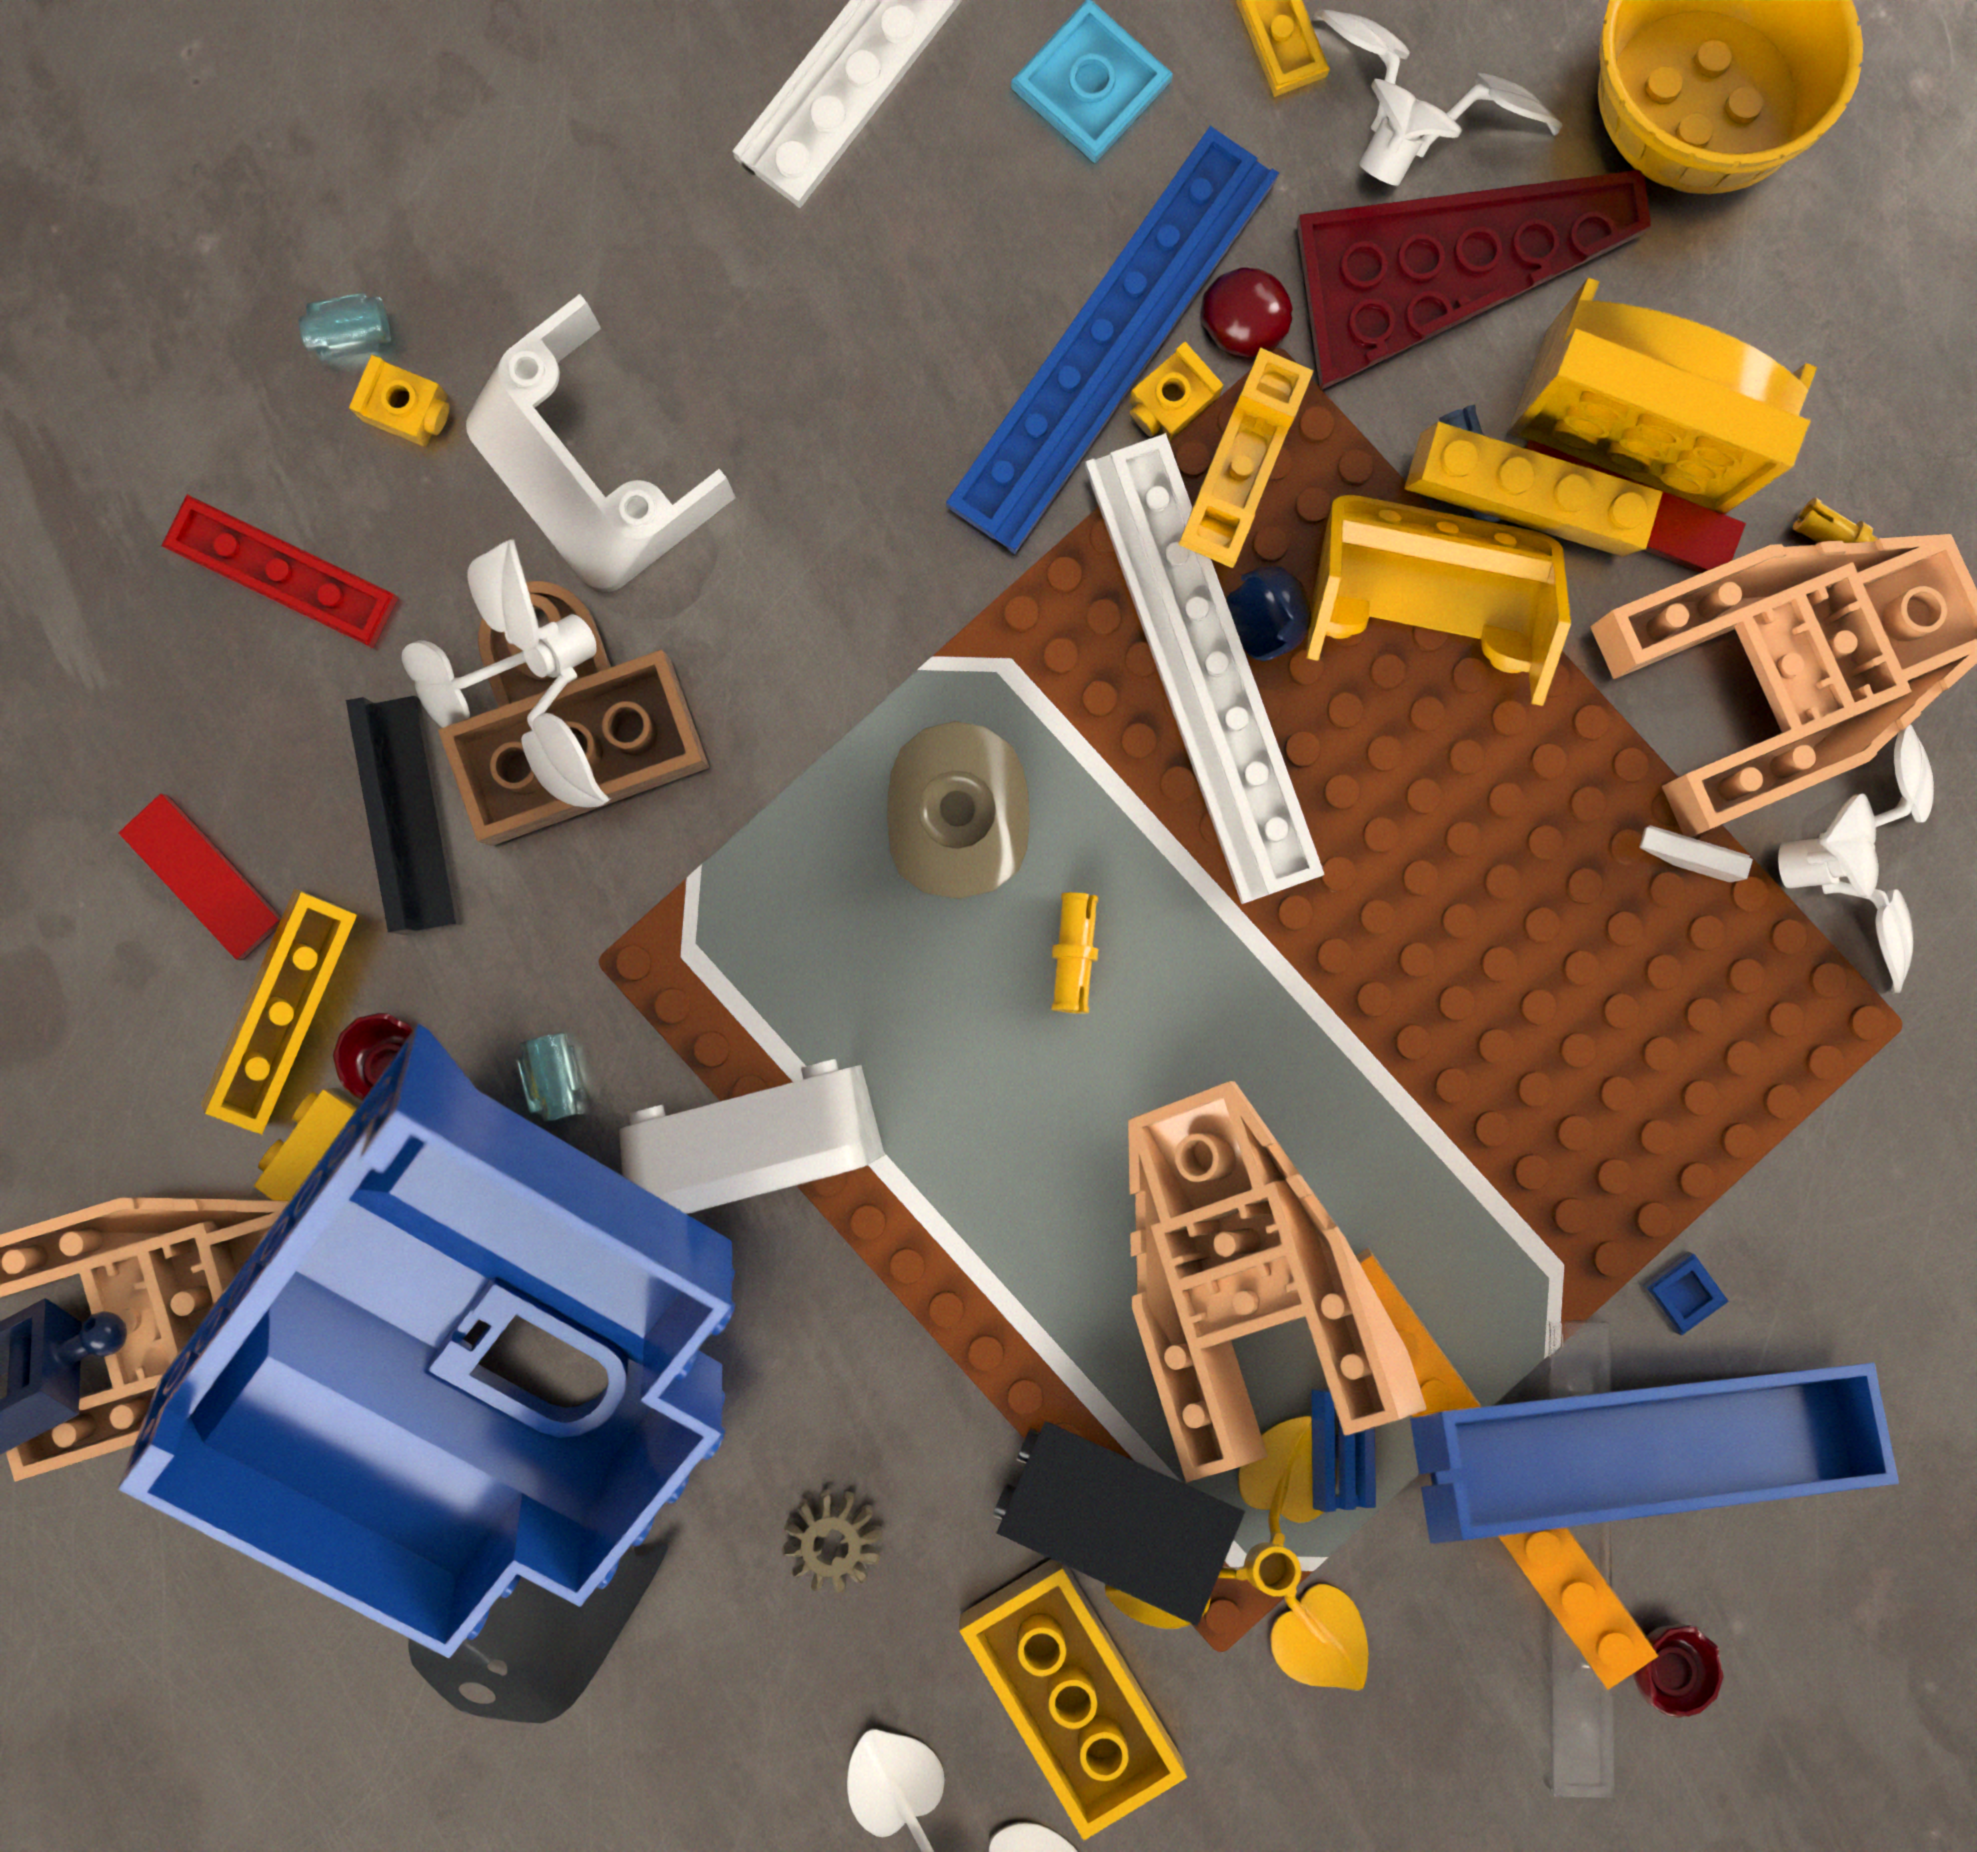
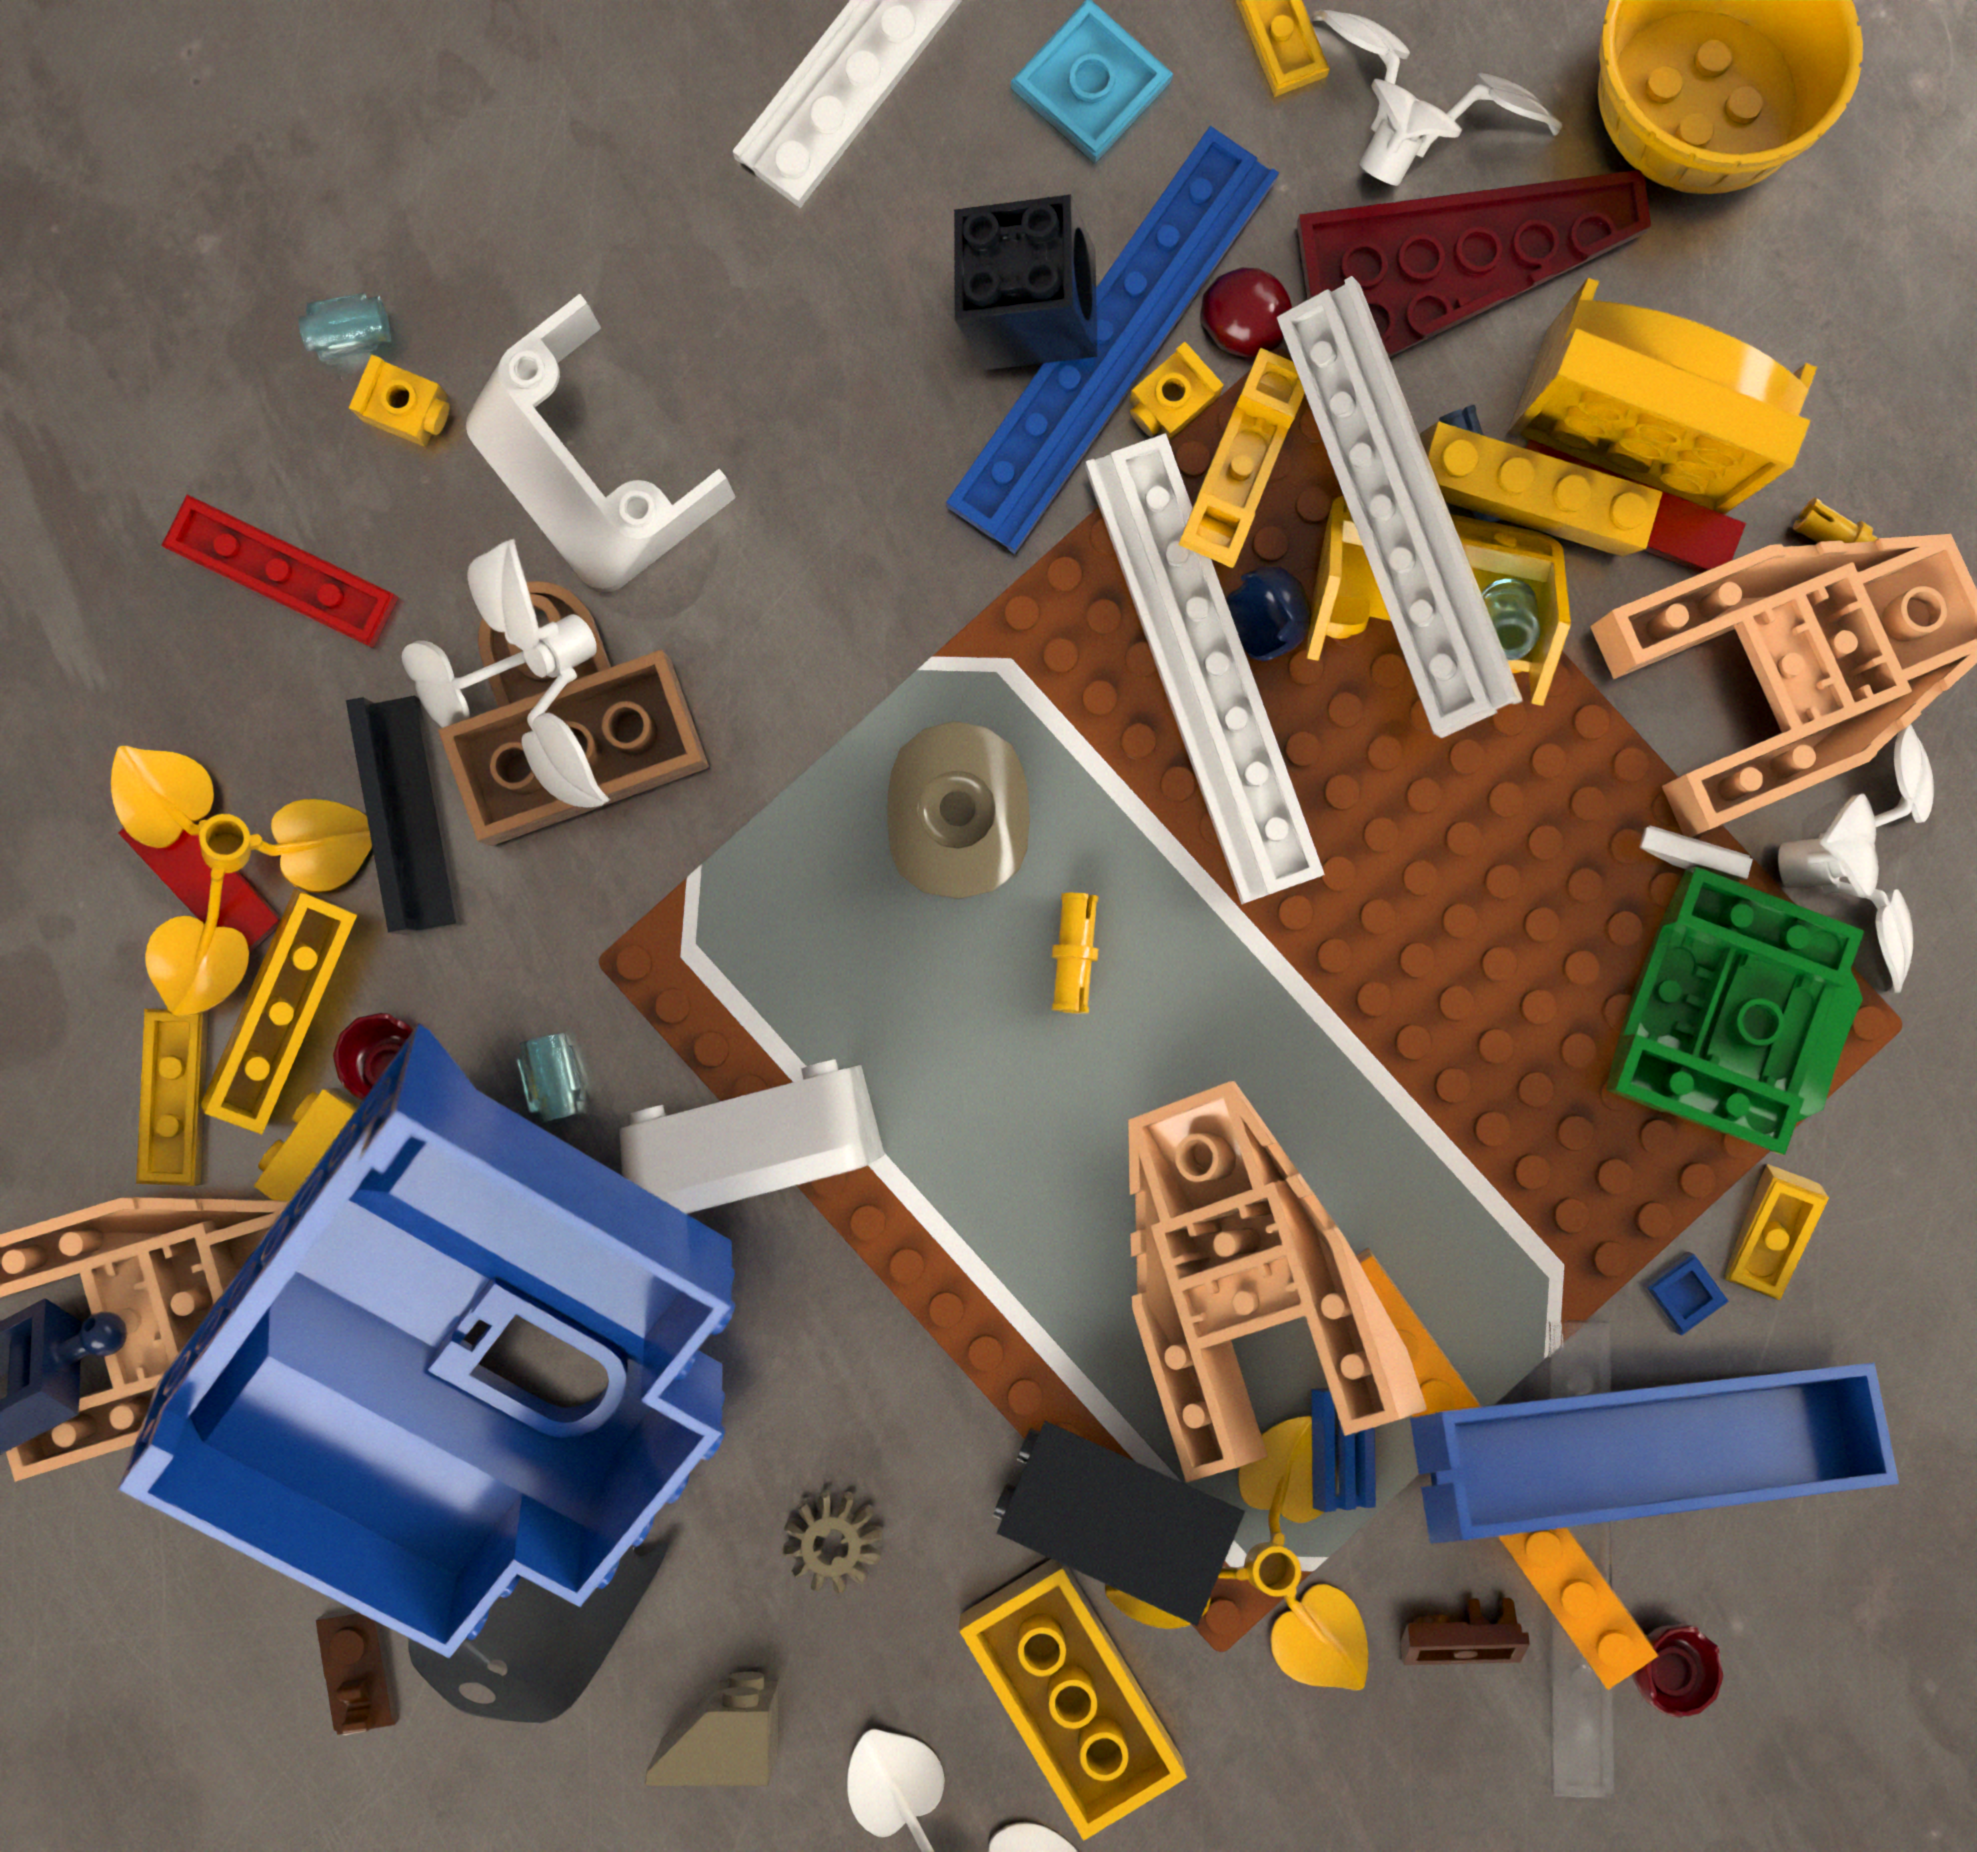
(162, 796): none -> yellow plant
(172, 1098): none -> yellow tile
(356, 1672): none -> reddish brown plate
(723, 1738): none -> dark tan slope
(1025, 282): none -> black brick
(1398, 510): none -> white plate
(1439, 1641): none -> reddish brown plate
(1513, 615): none -> clear light blue brick
(1738, 1011): none -> green slope
(1775, 1231): none -> yellow slope

